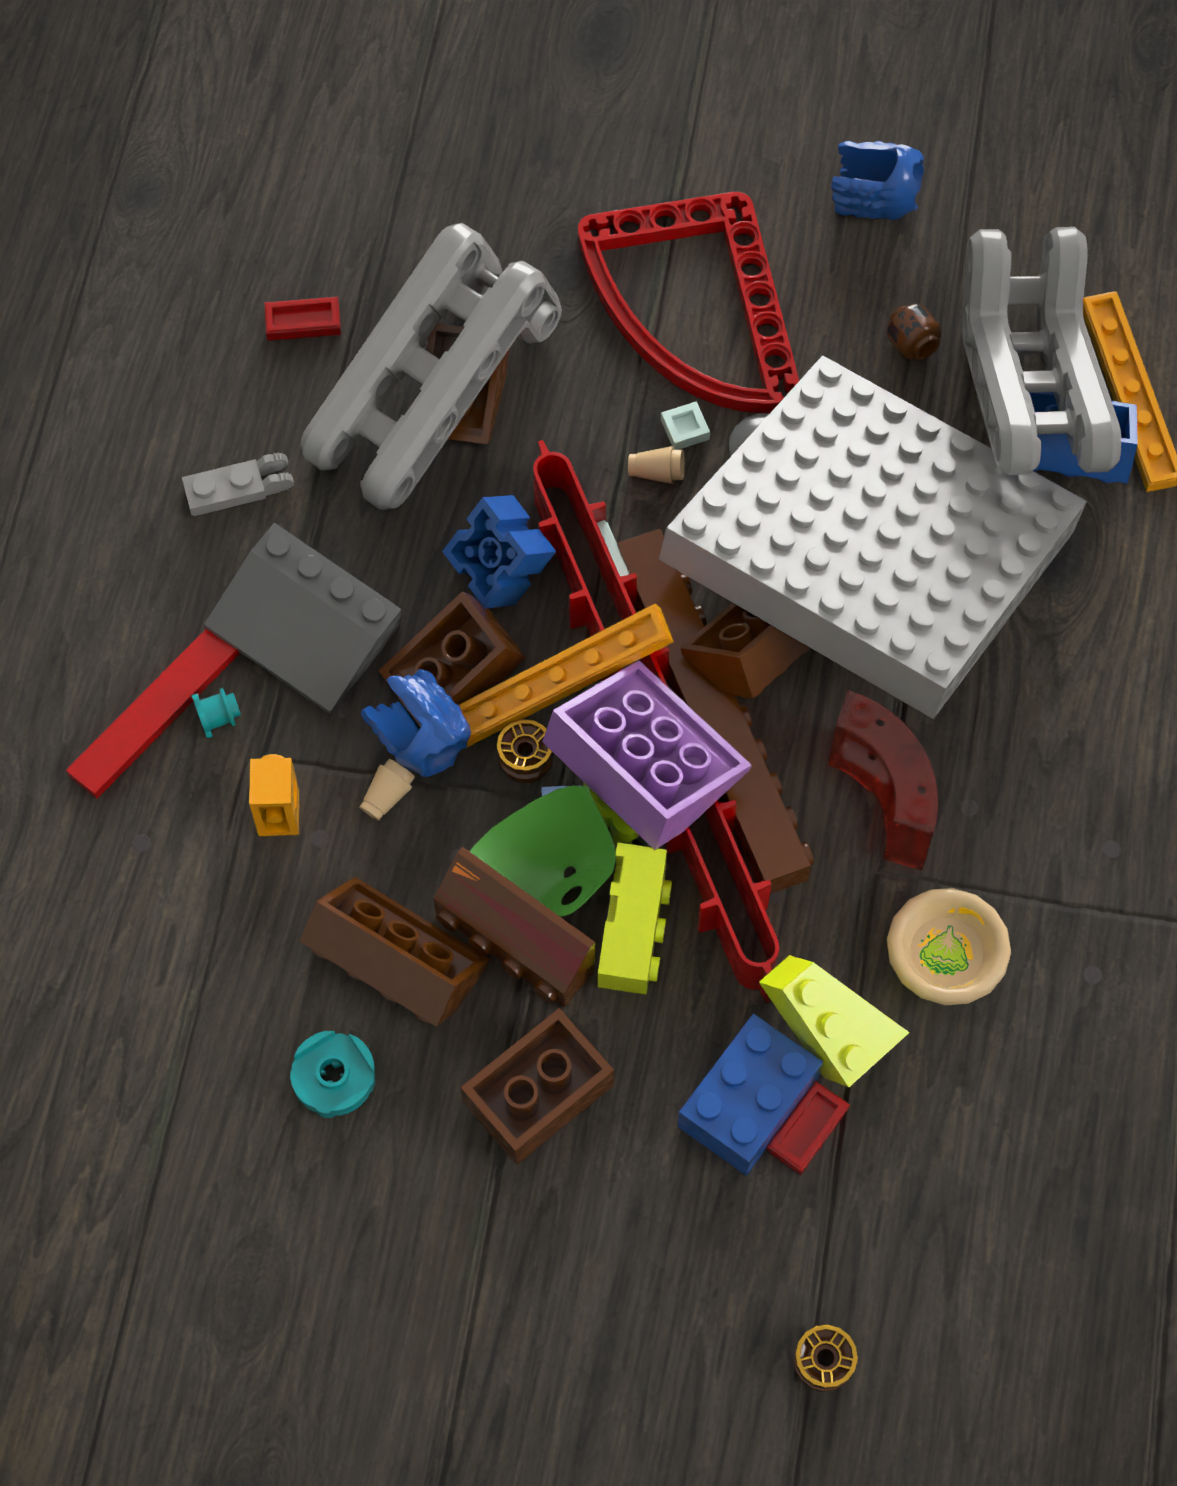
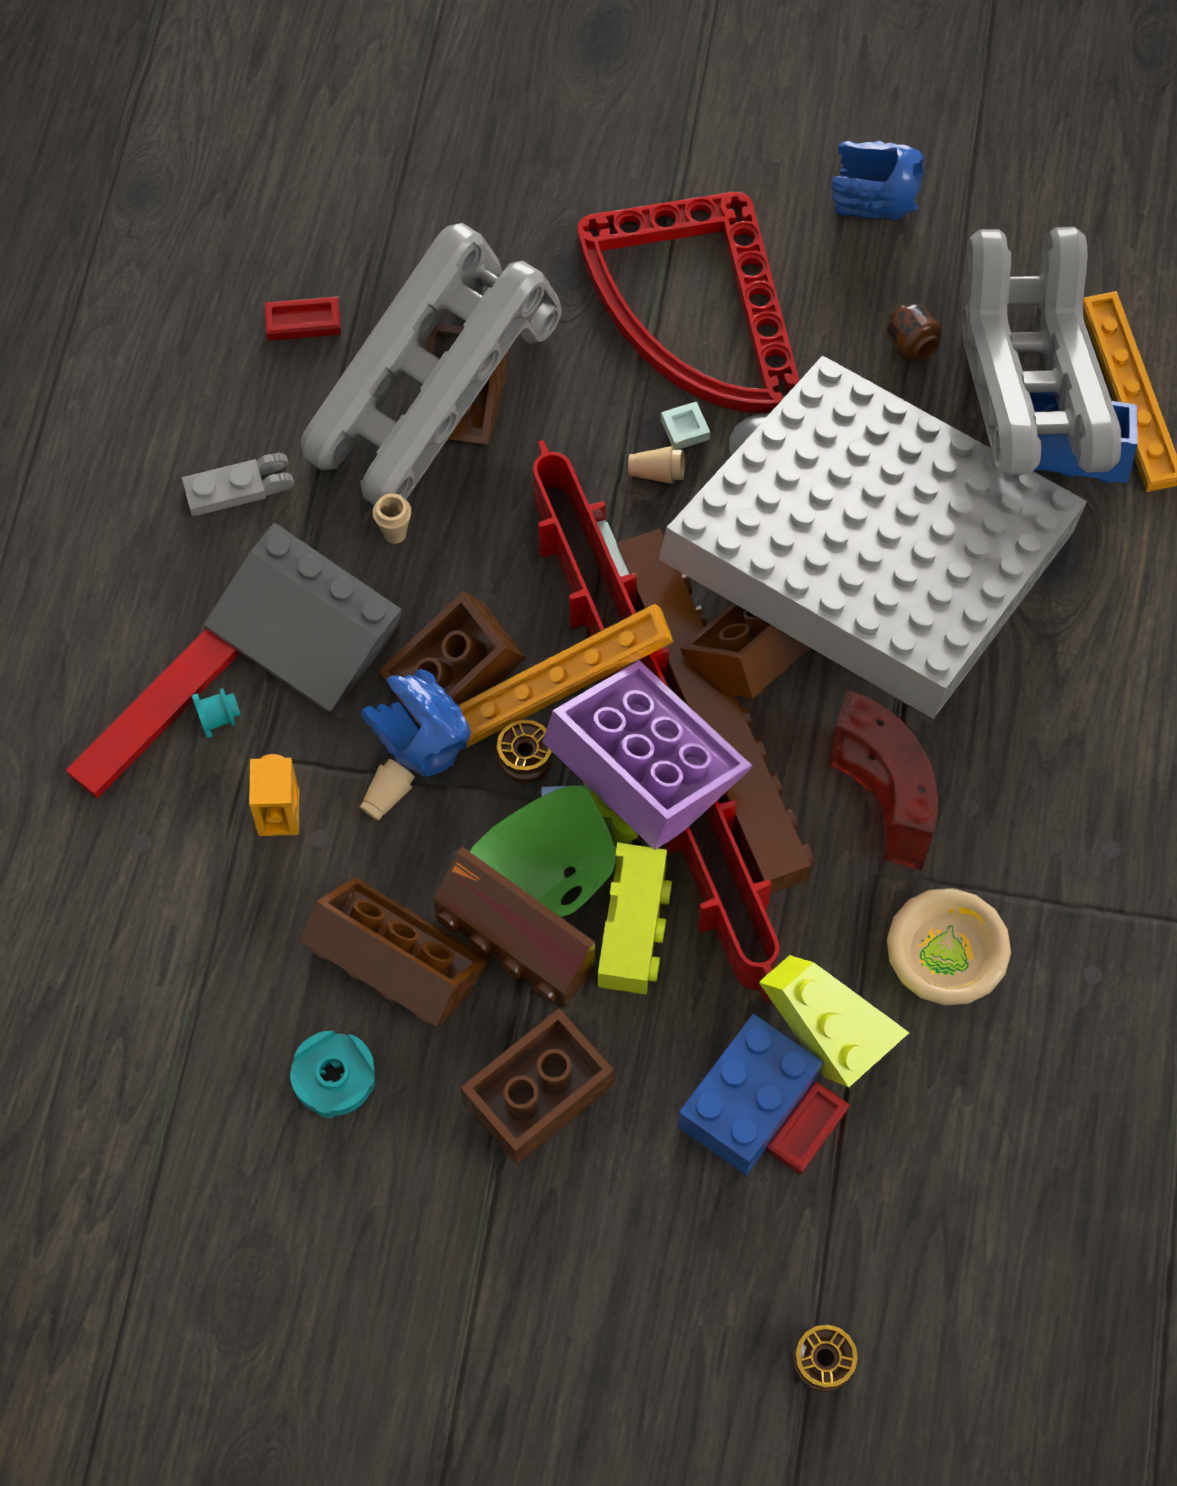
(392, 517): none -> tan cone
(499, 551): blue brick -> none

